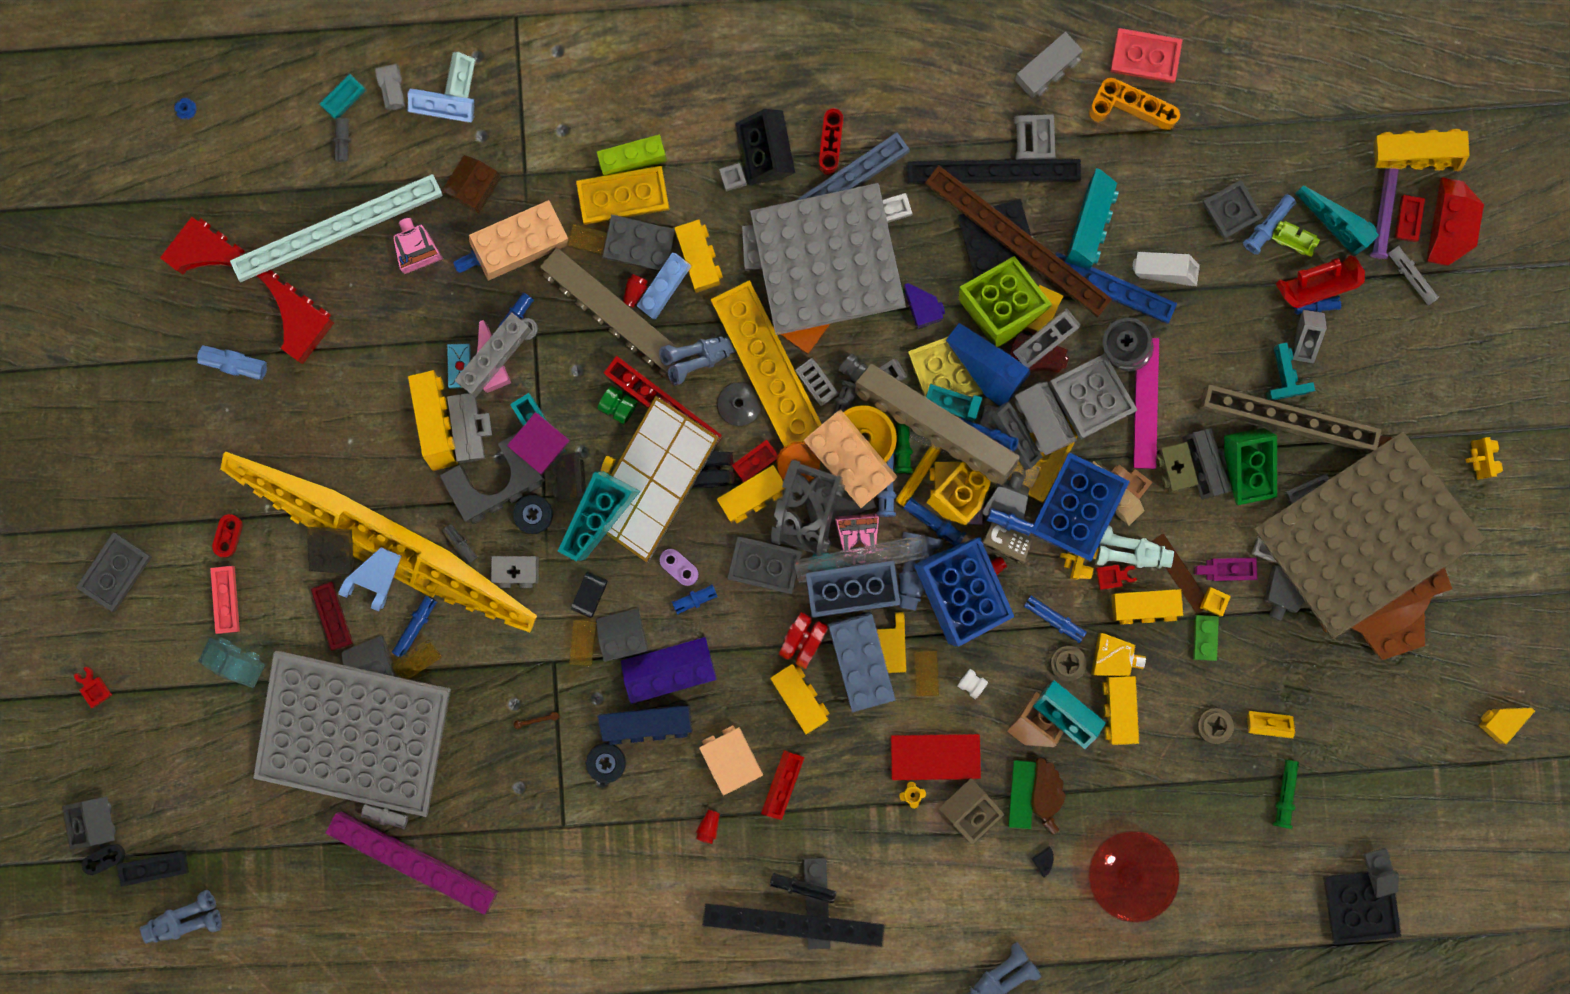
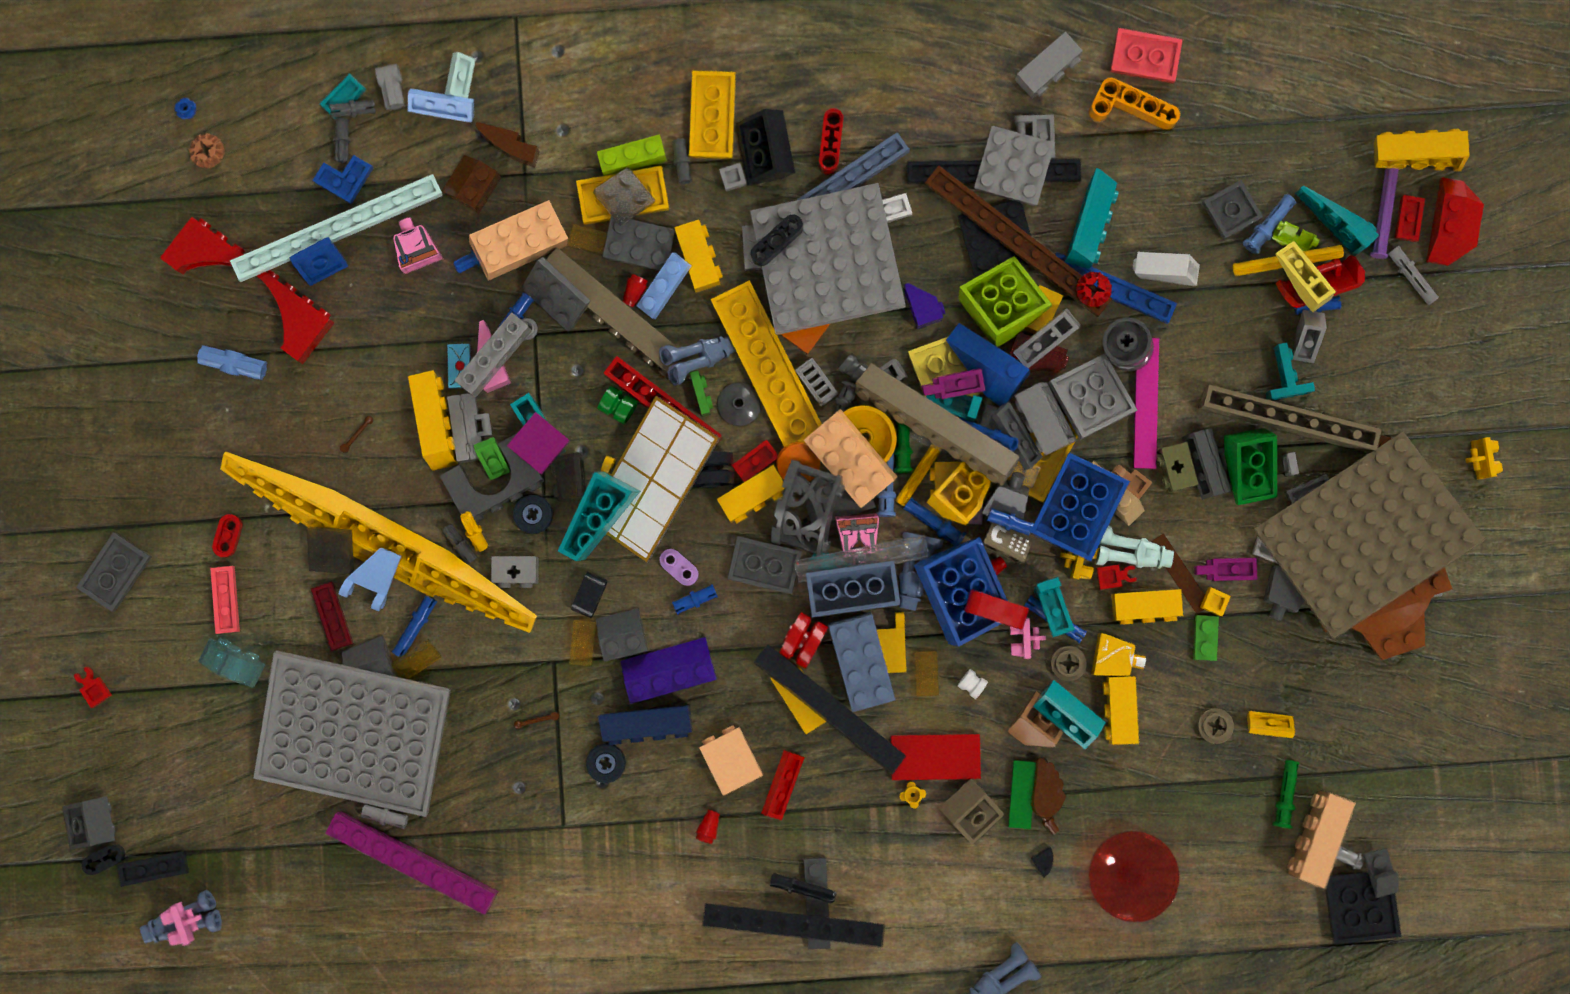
(184, 922): none -> bright pink hips
(216, 152): none -> nougat gear
(318, 261): none -> blue plate
(345, 184): none -> blue plate
(345, 447): none -> reddish brown hinge
(352, 108): none -> dark grey pin
(473, 532): none -> yellow axle
(492, 458): none -> bright green plate
(509, 144): none -> reddish brown slope
(555, 294): none -> dark grey plate
(624, 196): none -> clear smoke plate
(681, 161): none -> dark grey pin
(699, 384): none -> bright green plate
(712, 114): none -> yellow plate
(776, 249): none -> black beam
(829, 709): none -> black tile
(955, 384): none -> magenta hinge
(996, 609): none -> red beam
(1014, 166): none -> light grey plate
(1024, 649): none -> bright pink hips
(1054, 607): none -> teal bracket
(1084, 292): none -> red gear
(1273, 263): none -> yellow axle
(1290, 464): none -> light grey tile
(1305, 277): none -> light yellow slope
(1320, 838): none -> light nougat brick
(1350, 858): none -> light grey pin
(1504, 723): yellow slope -> none

